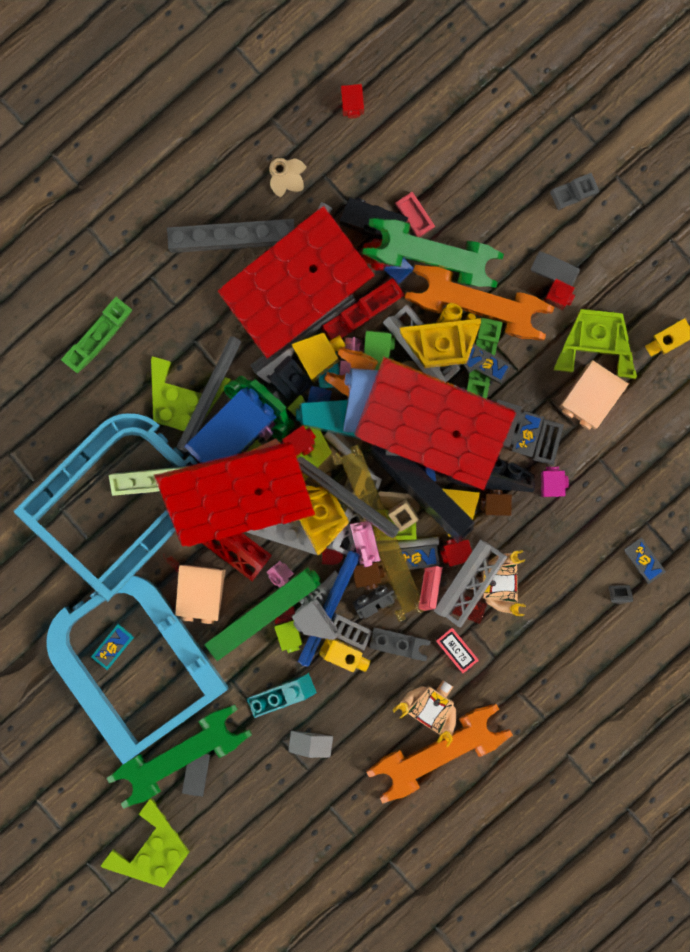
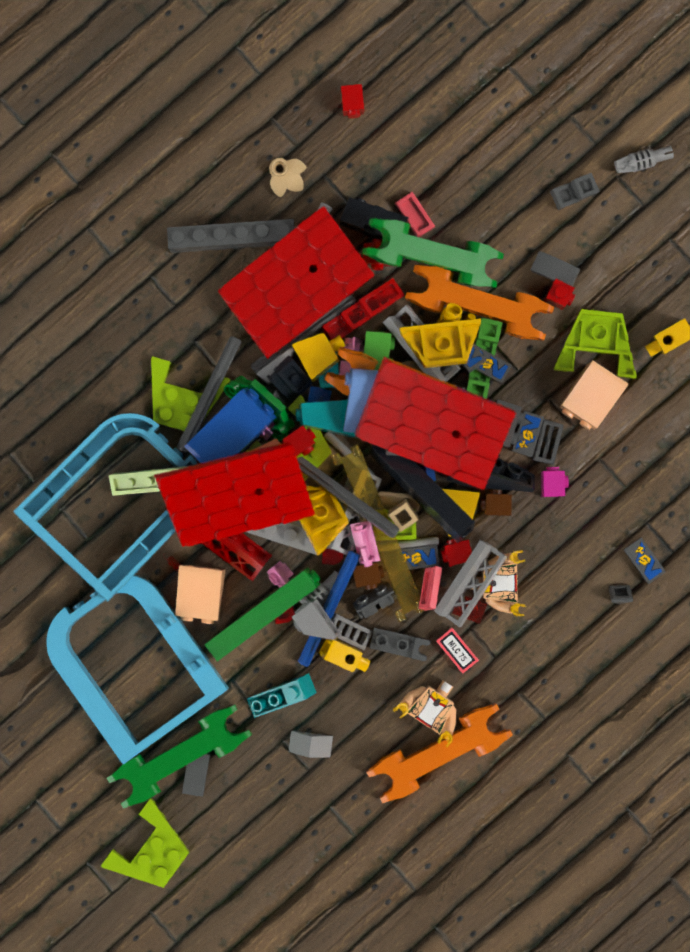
(98, 336): bright green slope -> none
(112, 646): tile -> none
(288, 636): lime brick -> none
(399, 273): blue slope -> none
(642, 159): none -> light grey hinge

